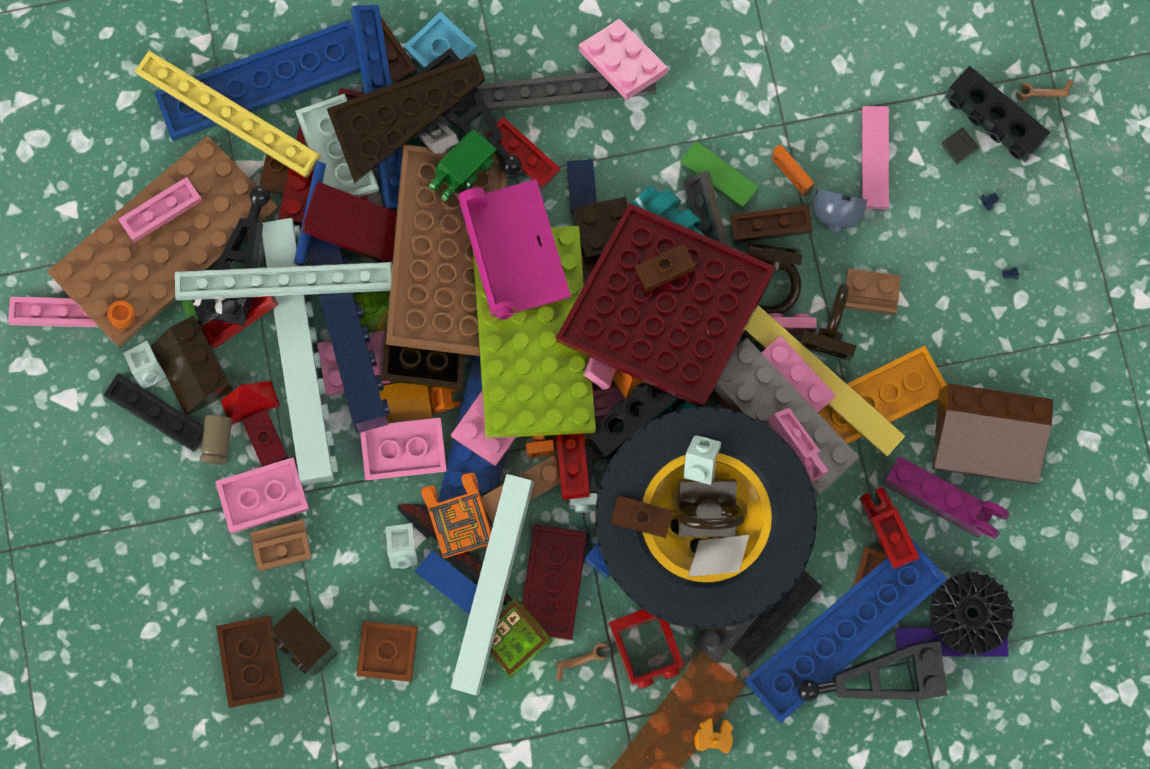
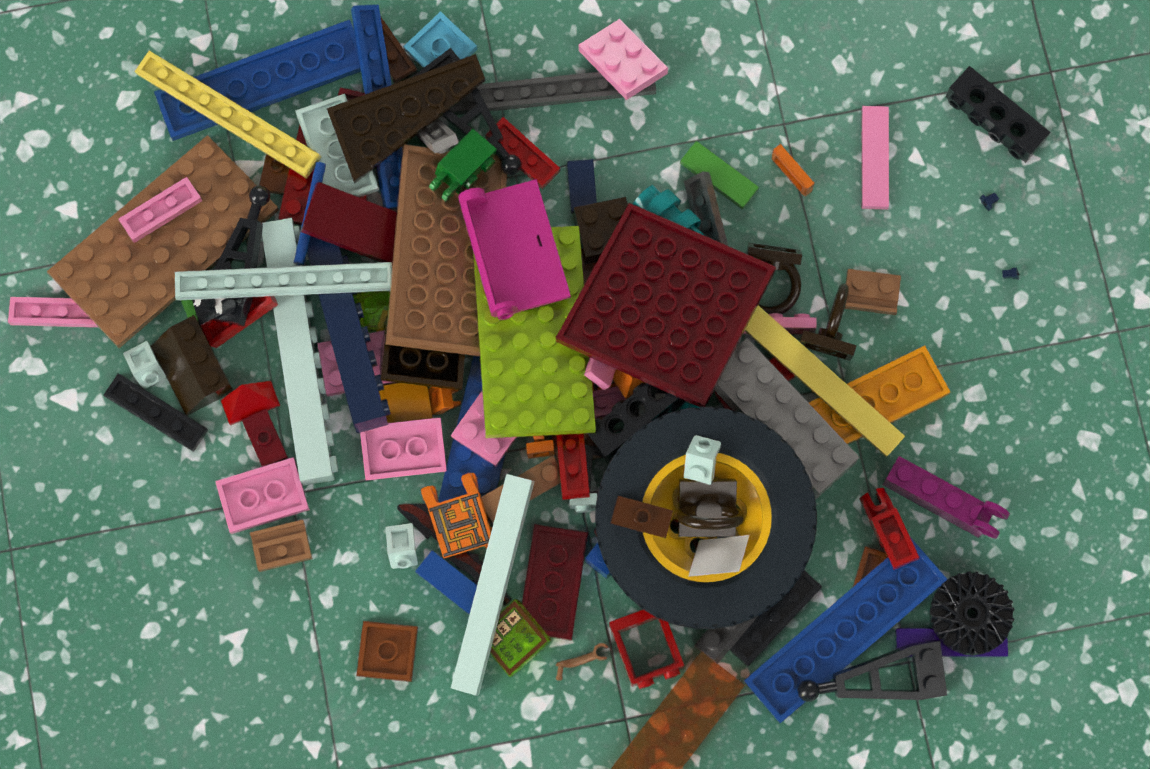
(121, 314): orange tile -> none
(216, 439): dark tan piece -> none
(250, 662): reddish brown plate -> none
(301, 638): dark brown brick -> none
(665, 267): reddish brown plate -> none
(707, 738): light orange piece -> none
(770, 223): reddish brown plate -> none
(792, 431): bright pink hinge -> none
(798, 373): bright pink plate -> none
(838, 210): sand blue cylinder -> none
(959, 145): clear smoke tile -> none
(991, 433): slope -> none
(1042, 92): medium nougat piece -> none

